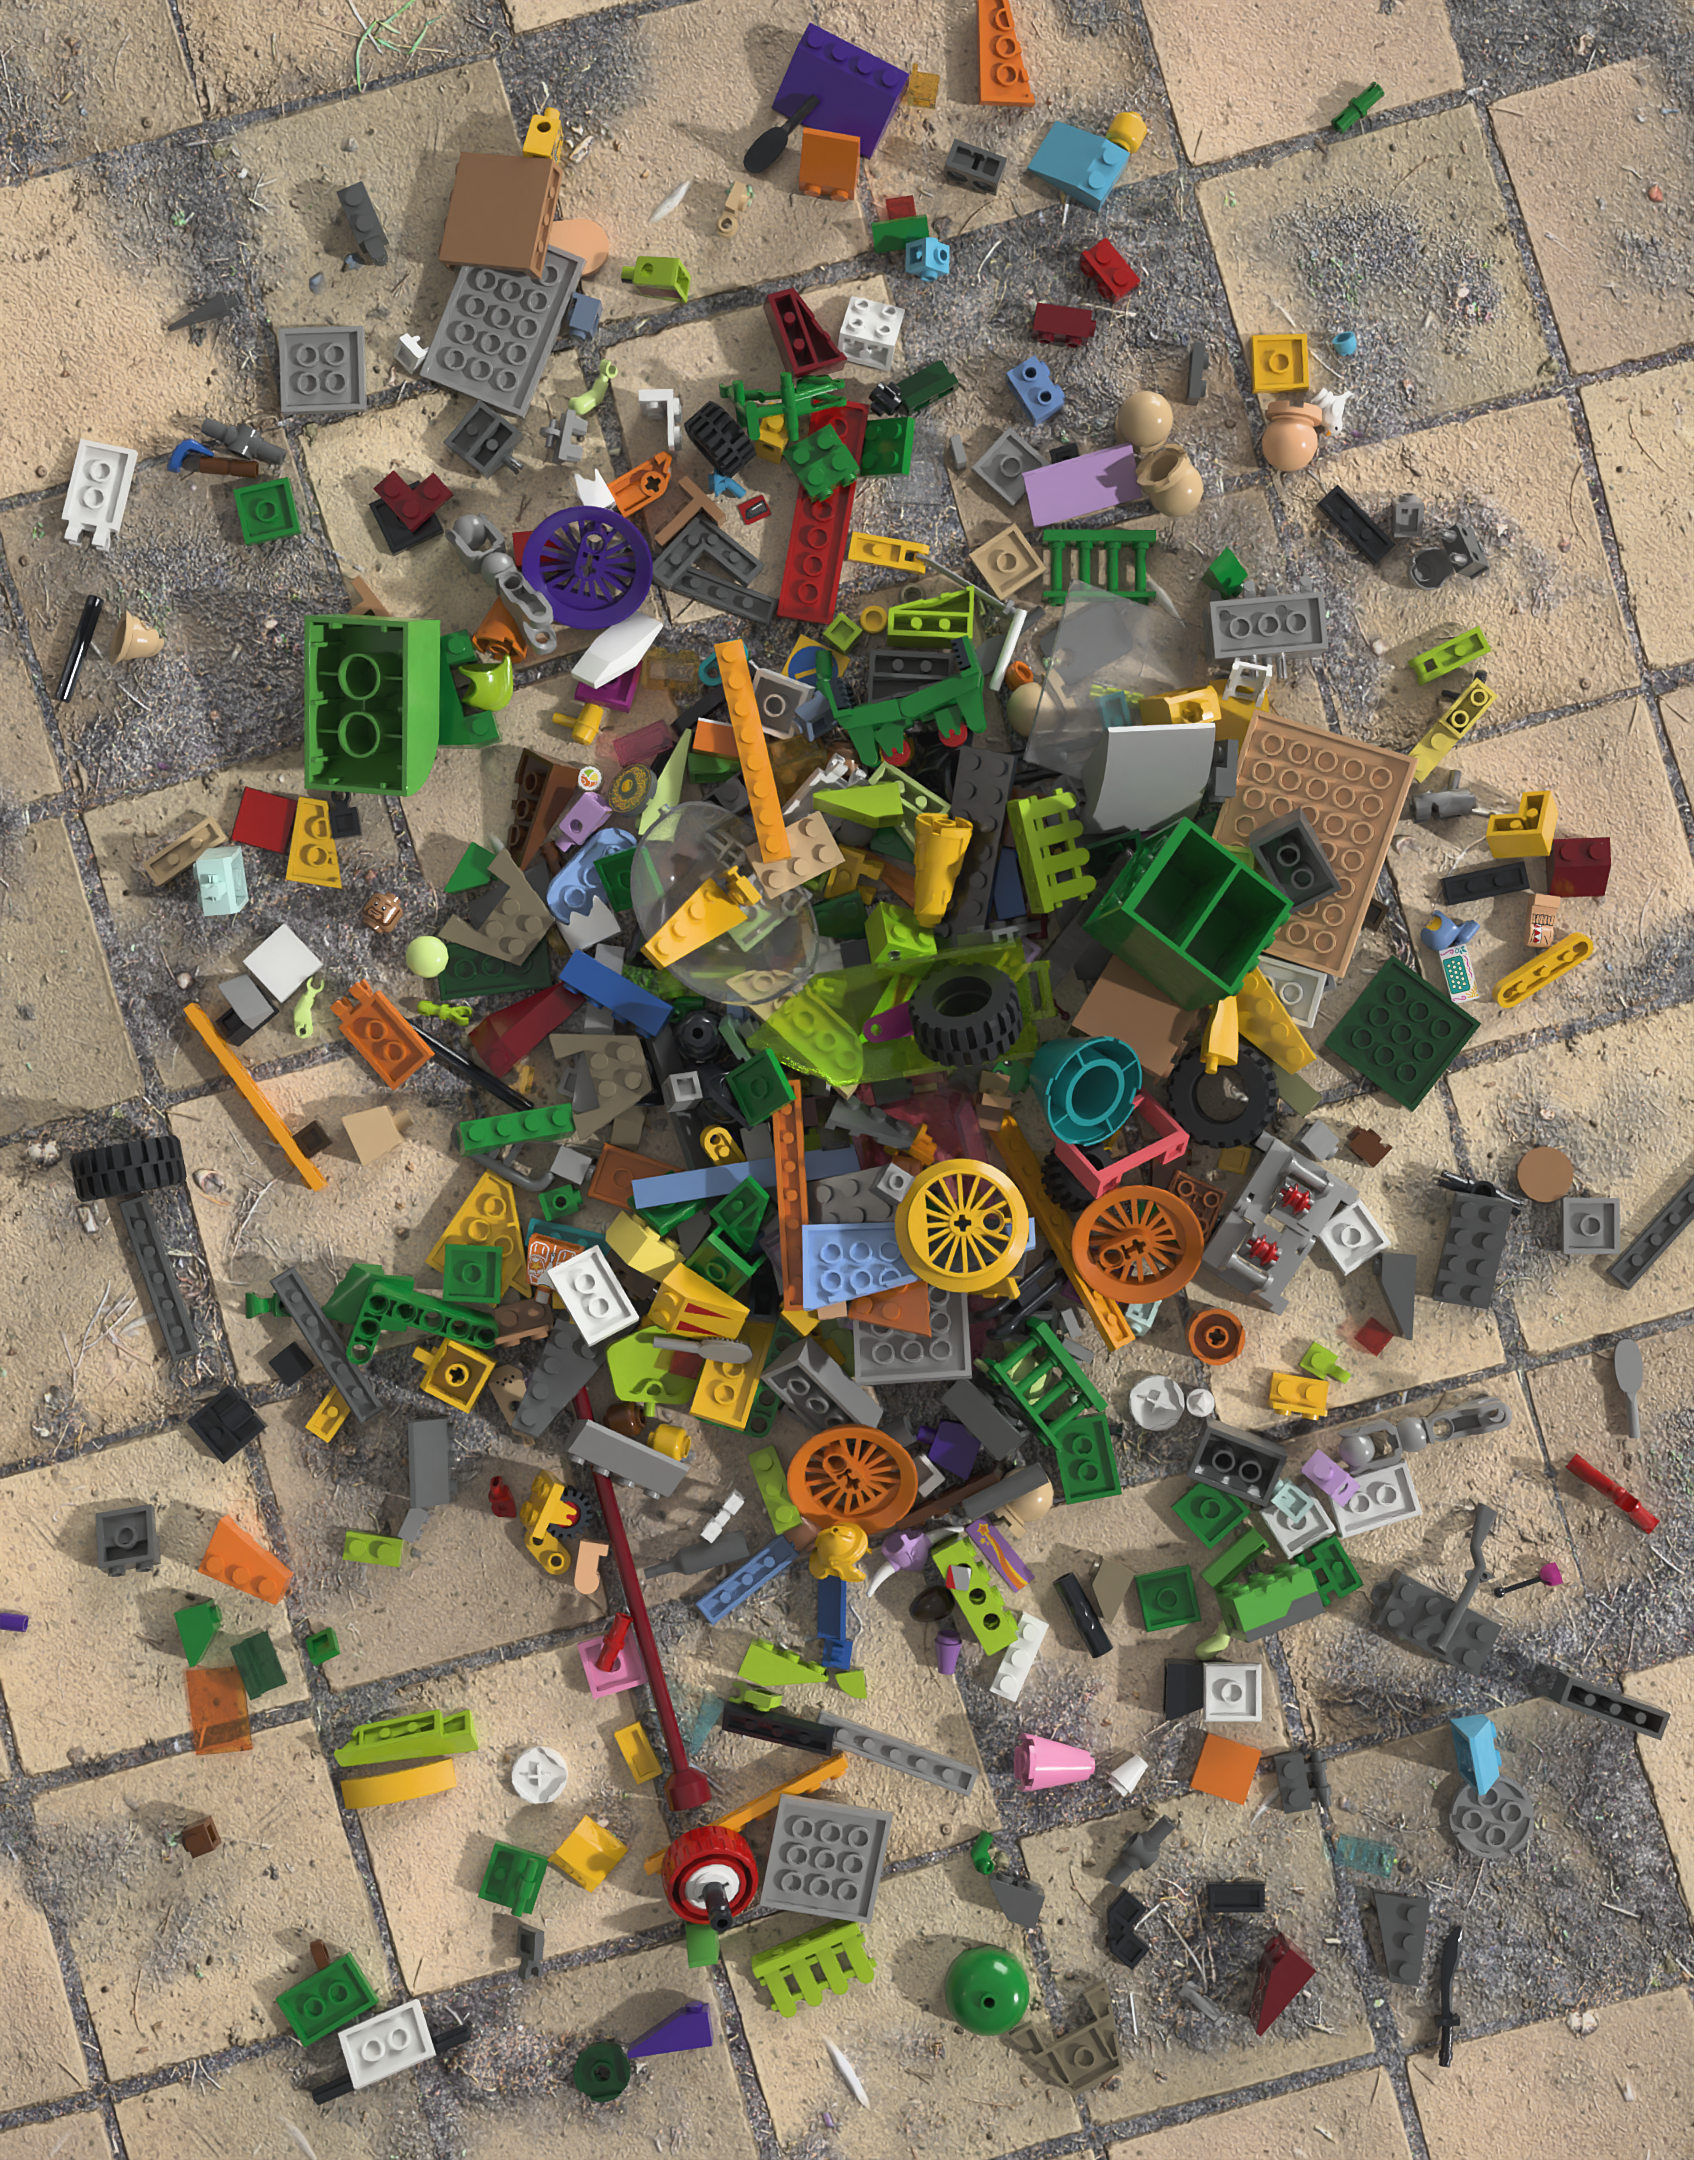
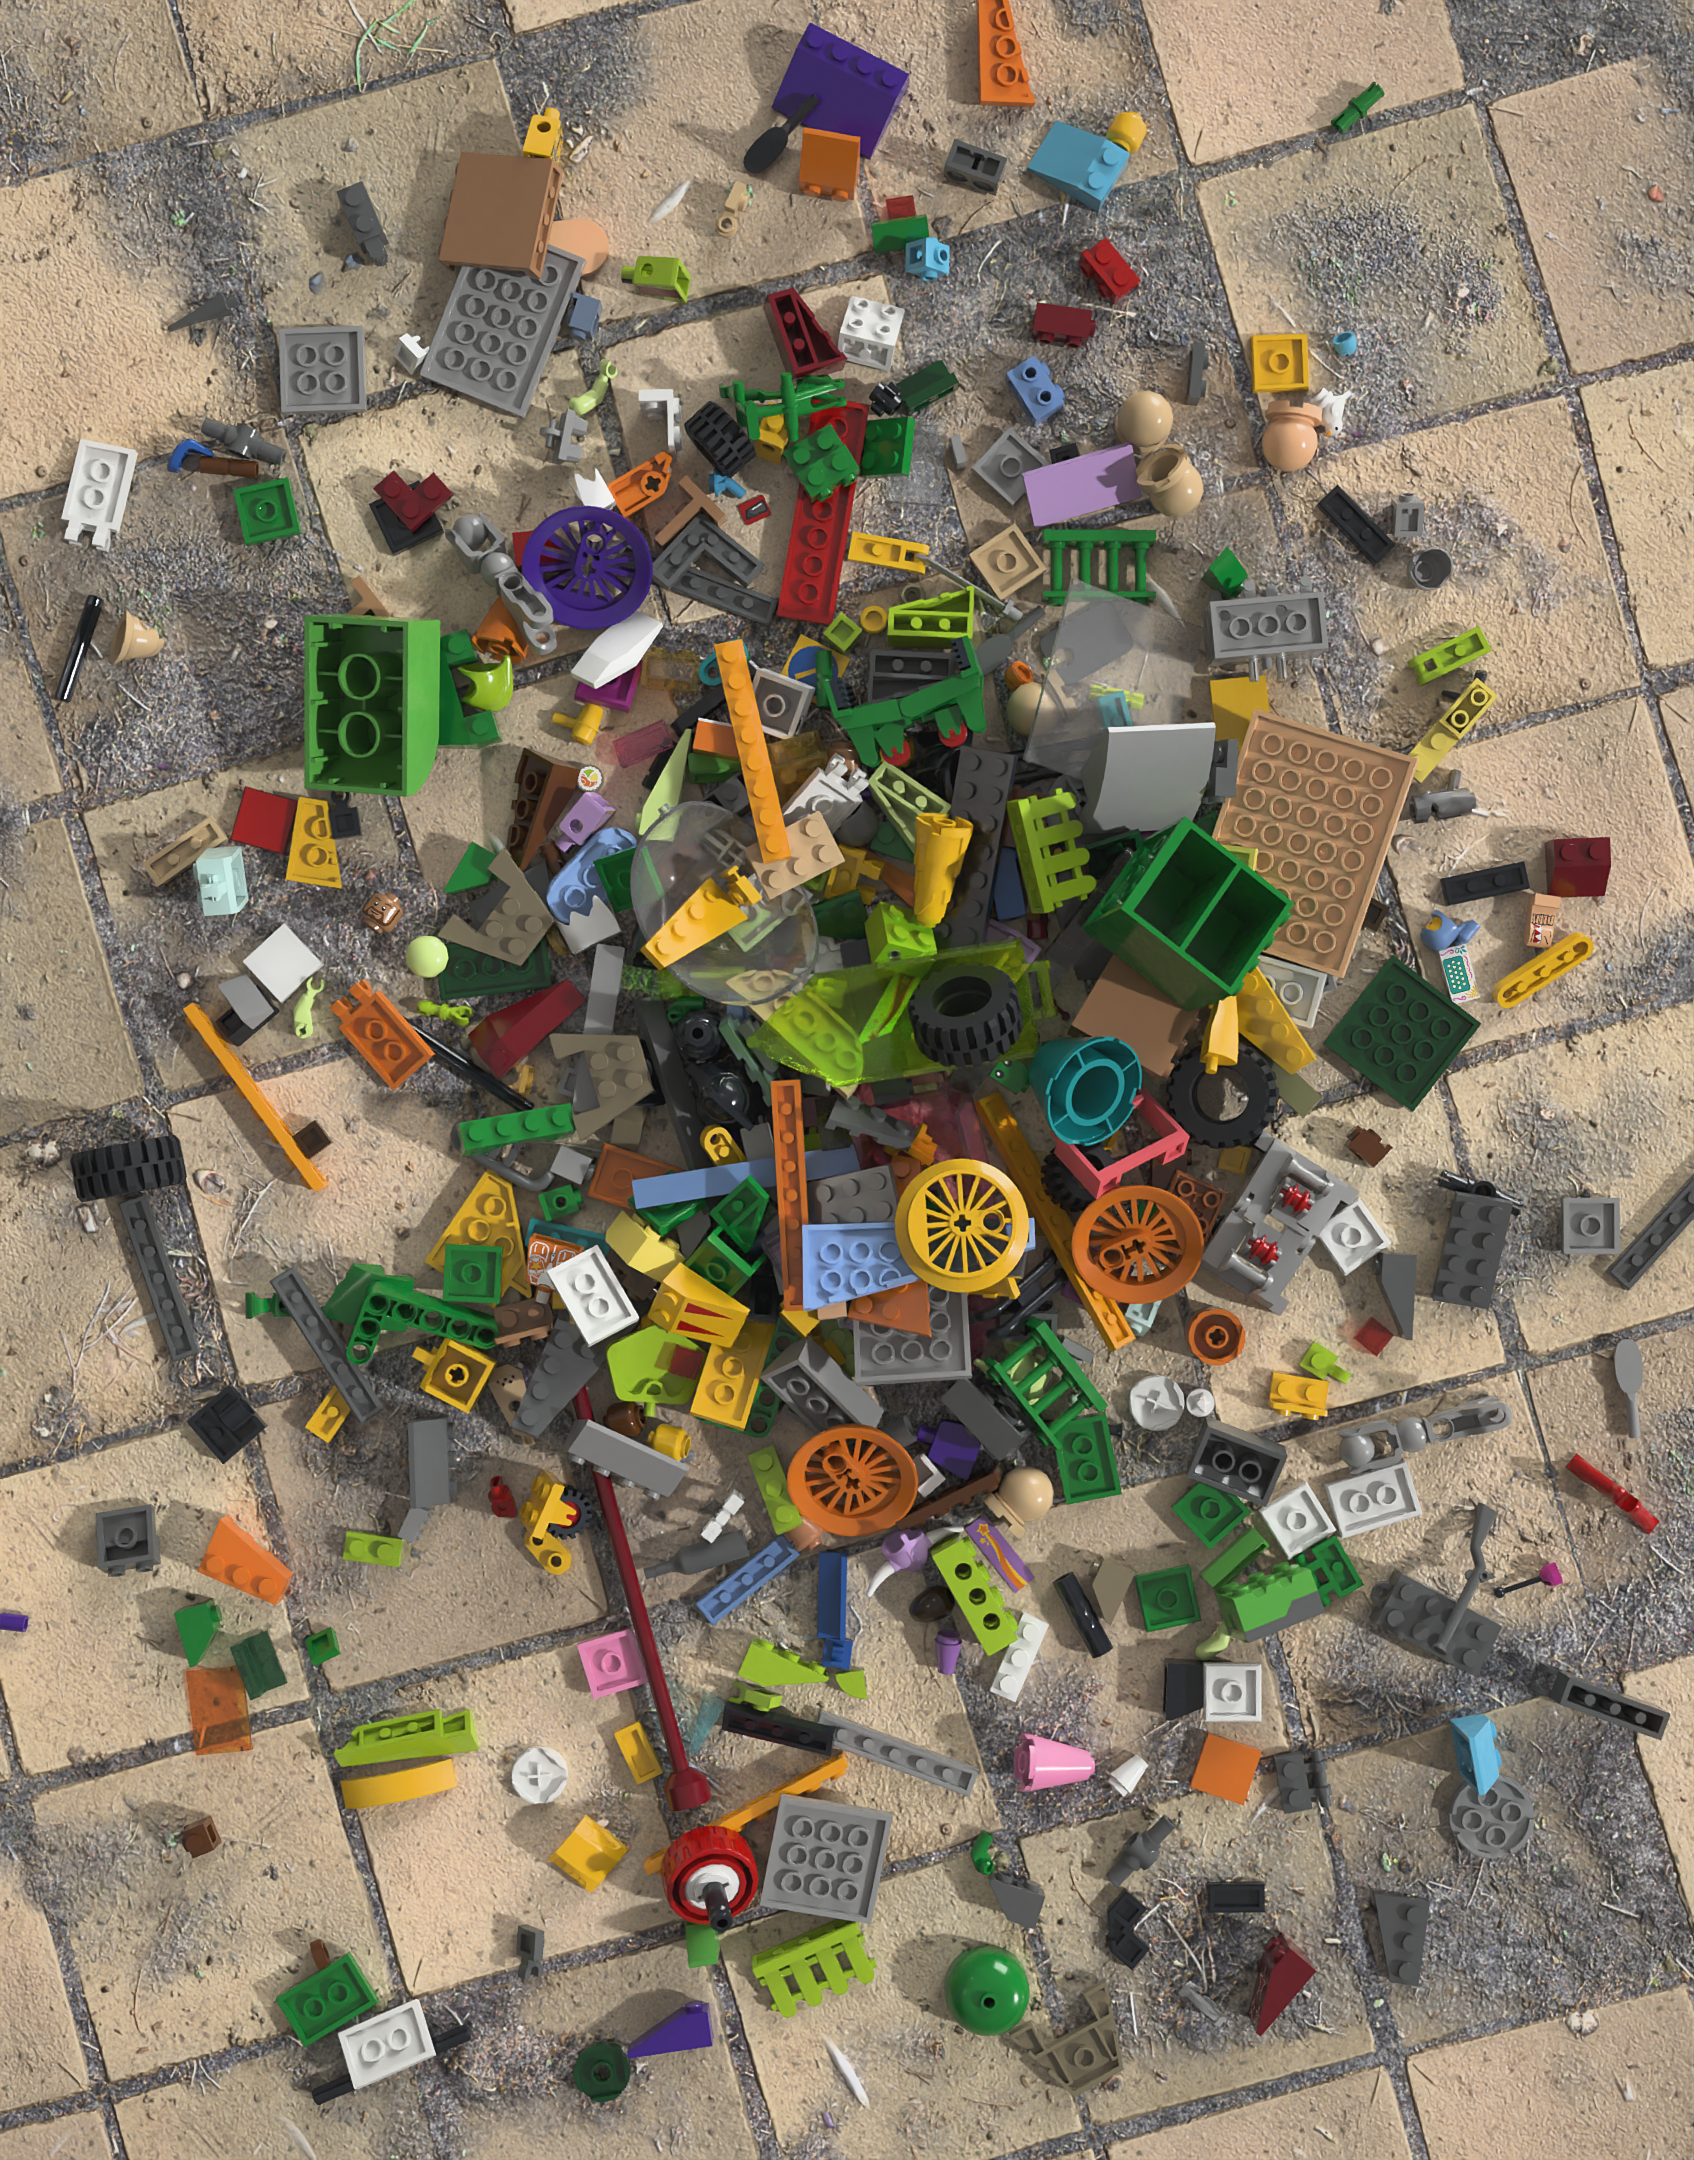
(291, 1364): black piece -> none
(376, 1132): tan torso -> none
(485, 441): dark grey plate -> none
(513, 1878): green plate -> none
(587, 1574): light nougat leg -> none
(613, 1642): red pin -> none
(617, 993): blue brick -> none
(632, 790): tile -> none
(681, 1091): light grey brick -> none
(712, 1349): light grey piece -> none
(760, 1087): green plate -> none
(805, 1081): clear yellow tile -> none
(814, 717): sand blue brick -> none
(837, 1551): yellow helmet -> none
(867, 805): lime slope -> none
(891, 1023): magenta piece -> none
(891, 1184): light grey brick -> none
(923, 89): clear yellow panel -> none
(958, 1577): light grey sticker -> none
(992, 1100): medium nougat bracket -> none
(998, 931): dark grey wing -> none
(1005, 1491): dark grey piece -> none
(1007, 650): white bar -> none
(1068, 1323): light grey plate -> none
(1181, 706): yellow hinge -> none
(1258, 684): white piece -> none
(1291, 1499): light aqua bracket -> none
(1294, 859): dark grey slope -> none
(1316, 1140): light grey slope -> none
(1330, 1478): lavender torso -> none
(1363, 1865): clear light blue slope -> none
(1447, 2020): black sword -> none
(1464, 550): dark grey piece -> none
(1526, 832): yellow brick -> none
(1544, 1174): medium nougat tile -> none

